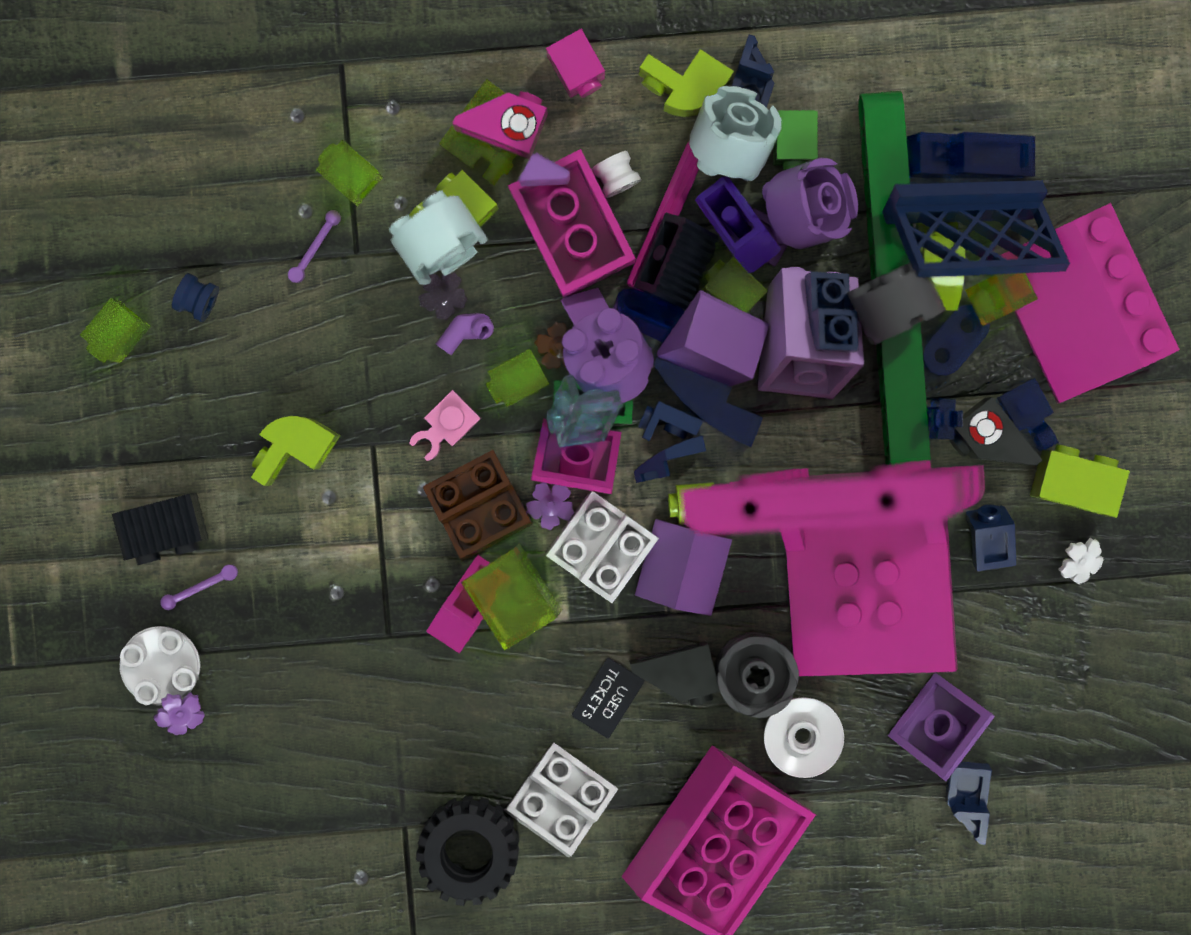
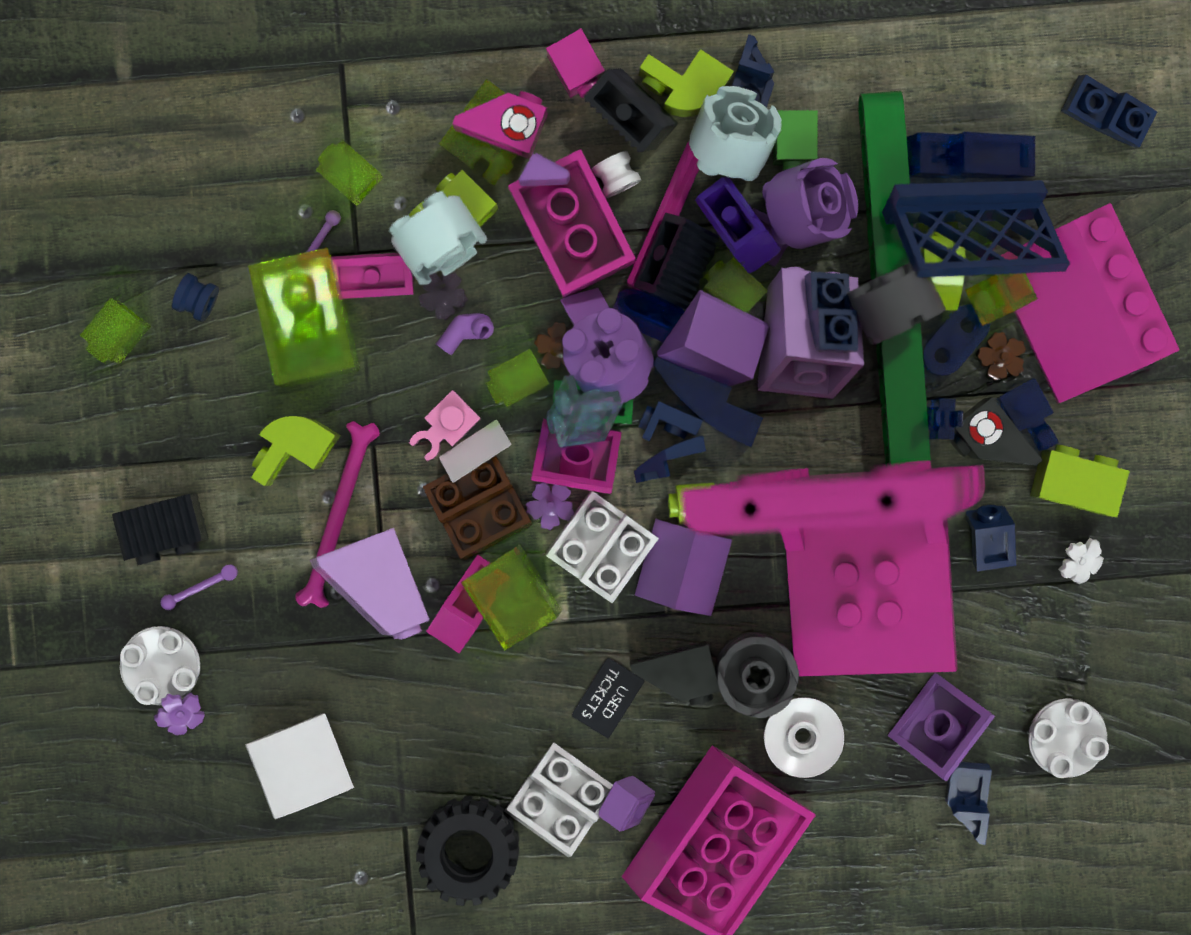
(299, 766): none -> white slope
(303, 318): none -> clear neon green slope
(361, 438): none -> dark pink piece
(373, 275): none -> dark pink plate
(376, 583): none -> lavender slope
(474, 451): none -> white sticker
(626, 803): none -> medium lavender slope
(630, 110): none -> black brick
(1002, 356): none -> reddish brown plant
(1068, 738): none -> white dish
(1109, 112): none -> dark blue slope

